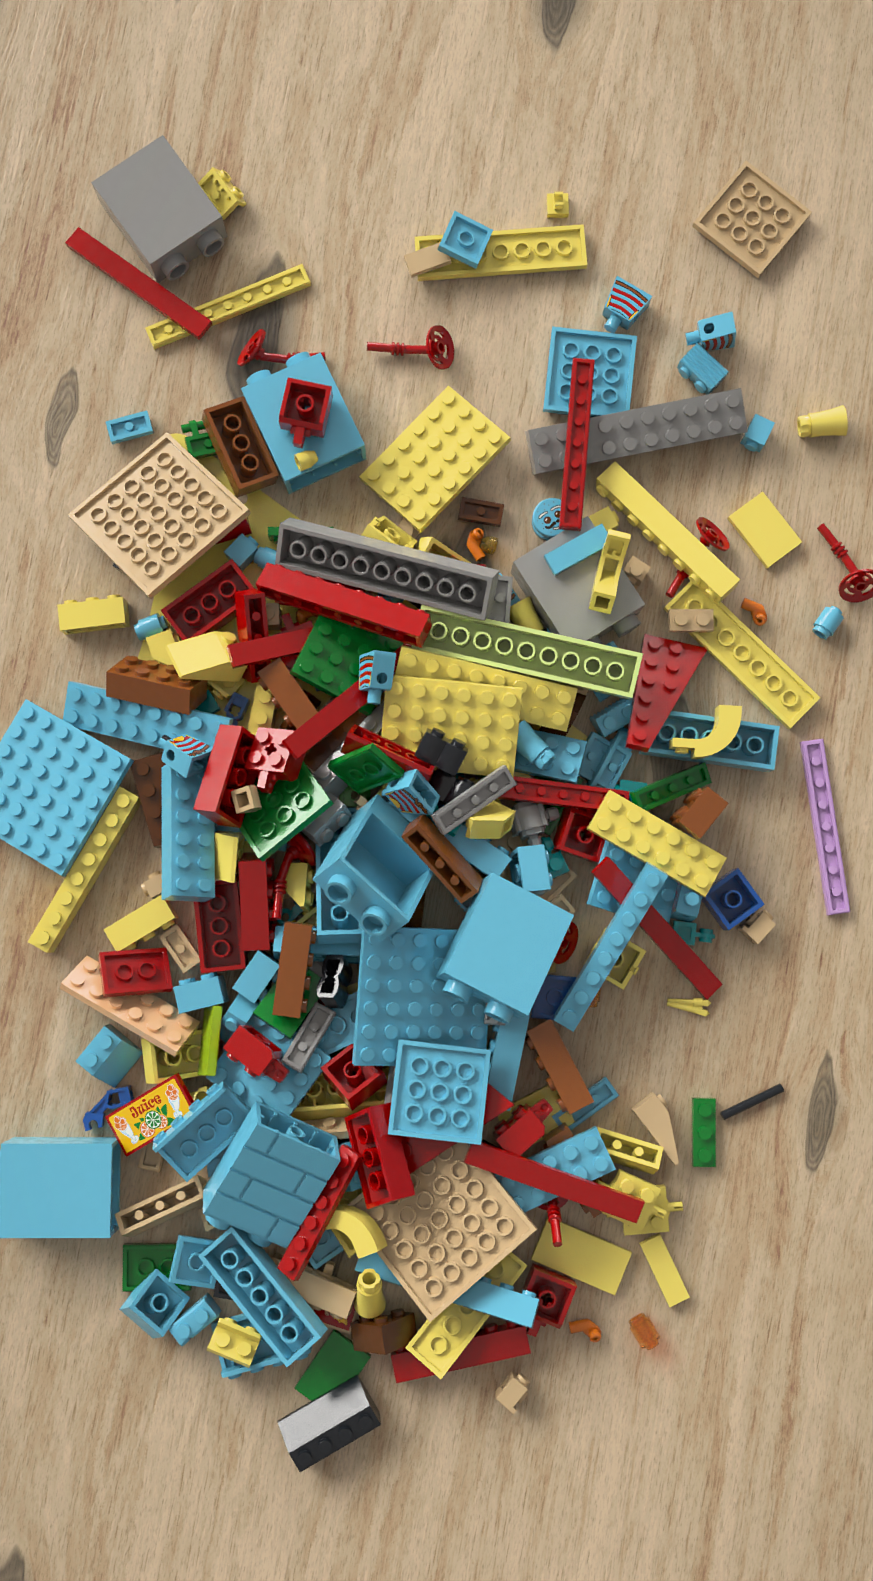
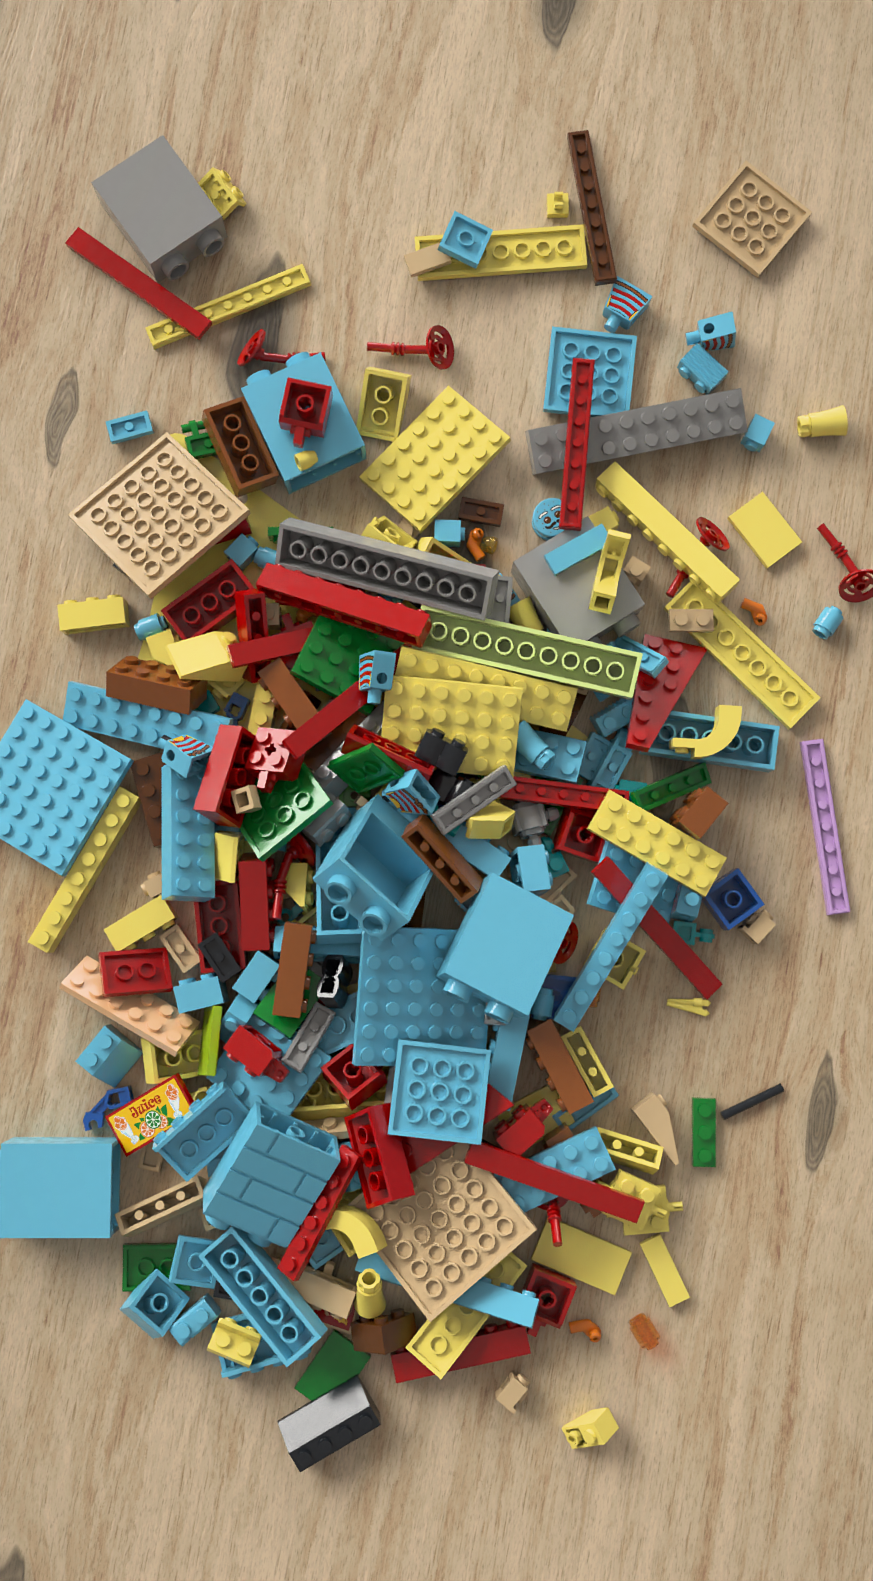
(219, 957): none -> black plate
(382, 403): none -> light yellow slope
(449, 532): none -> medium azure brick
(543, 1004): none -> medium azure brick
(587, 1061): none -> light yellow brick
(591, 208): none -> reddish brown tile
(591, 1429): none -> light yellow slope
(651, 663): none -> medium azure tile

